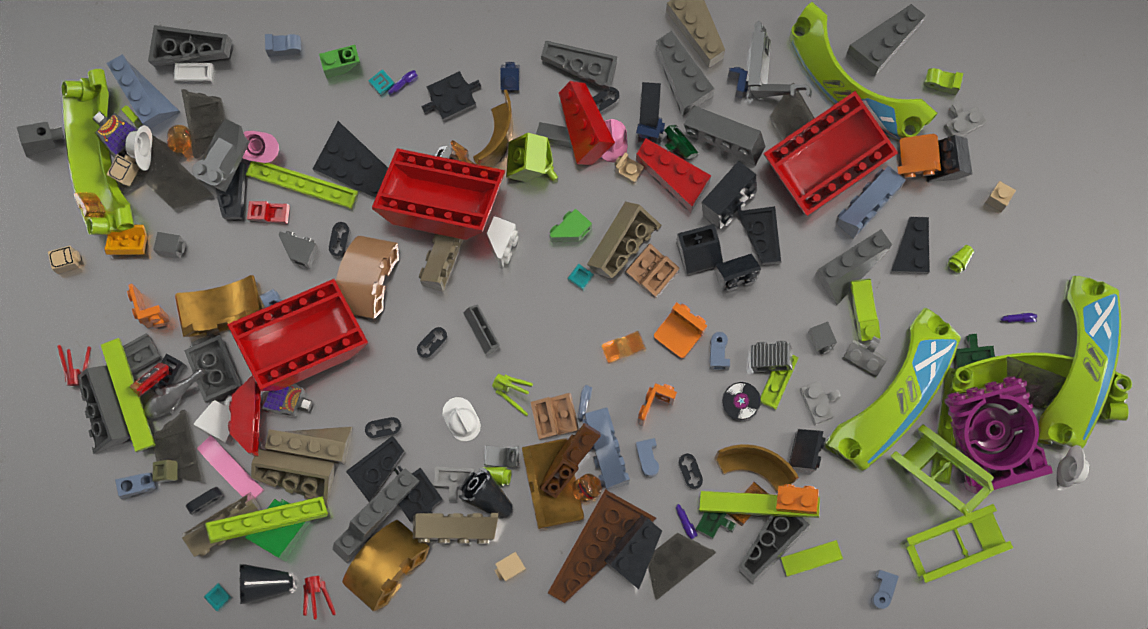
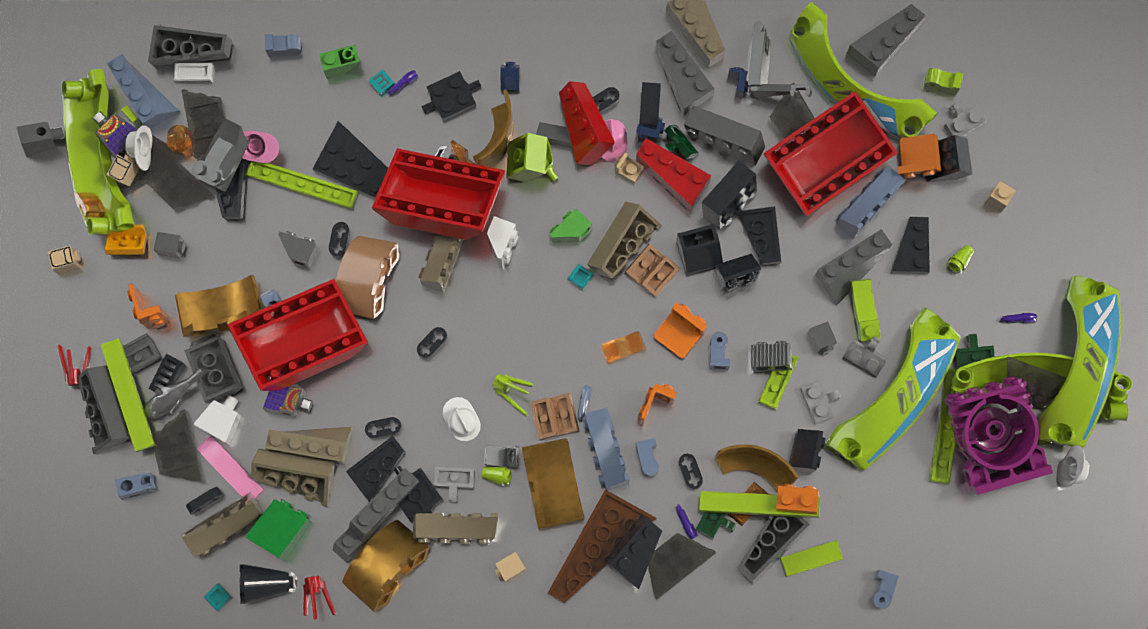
(149, 379): red slope -> none
(165, 470): olive slope -> none
(246, 416): red wedge -> none
(266, 519): lime tile -> none
(268, 212): slope -> none
(481, 329): dark grey piece -> none
(485, 494): black cone -> none
(568, 459): reddish brown slope -> none
(584, 63): dark grey wing -> none
(587, 487): clear orange head -> none
(741, 401): black tile -> none
(926, 449): lime piece -> none
(986, 532): lime piece -> none

